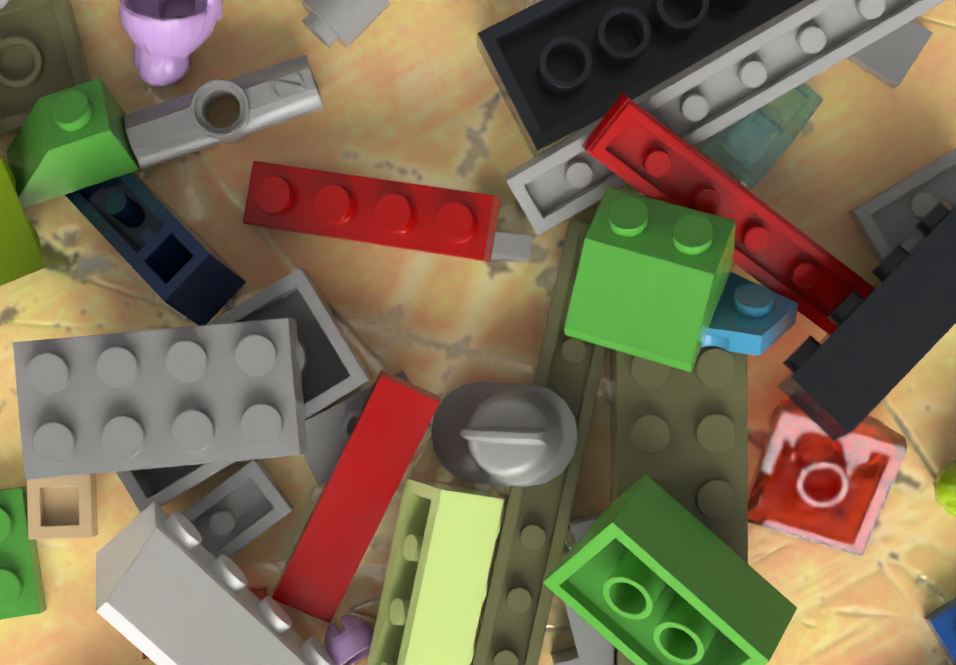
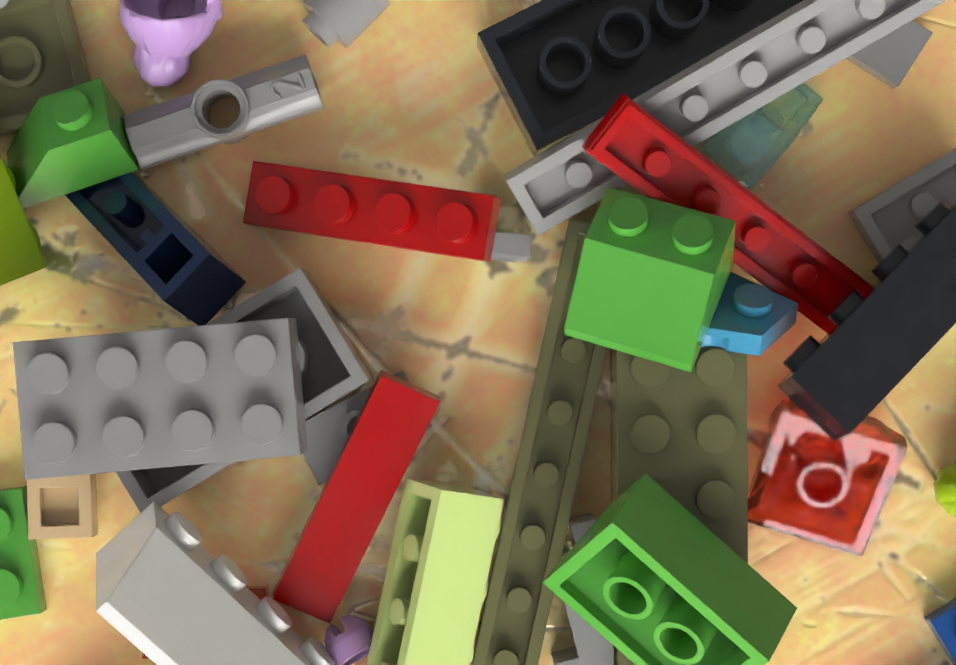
(238, 510): light grey plate -> none
(504, 434): light grey piece -> none

